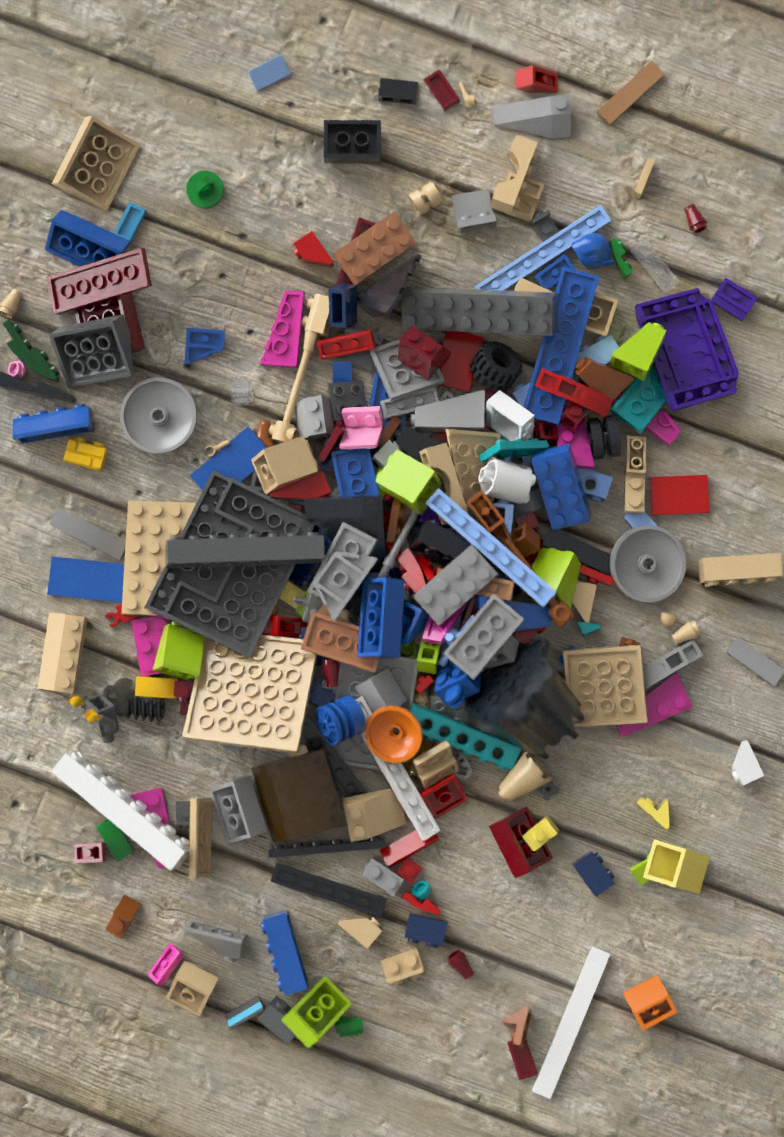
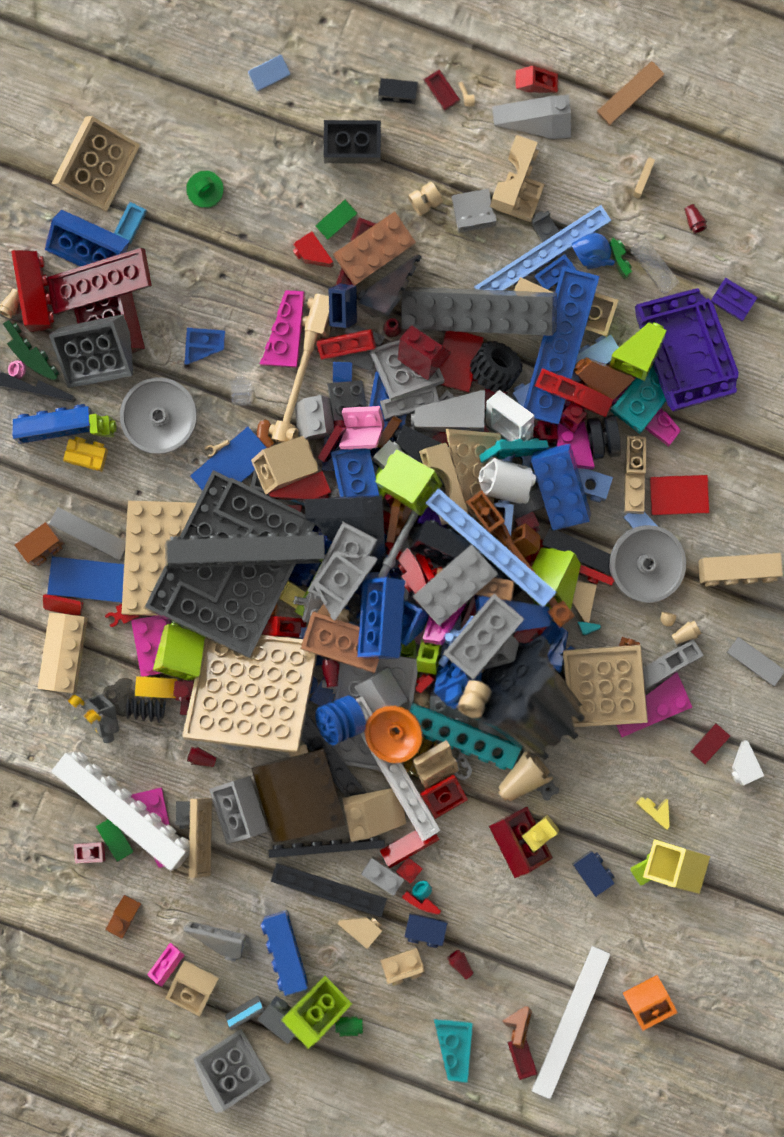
(32, 290): none -> red slope
(40, 544): none -> dark orange brick
(62, 605): none -> red slope
(102, 425): none -> lime slope
(201, 758): none -> dark red cone
(230, 1071): none -> light grey slope
(336, 219): none -> green slope
(392, 332): none -> dark red cone
(455, 1047): none -> teal wing
(474, 698): none -> tan wheel
(558, 639): none -> blue wing
(710, 743): none -> dark red tile

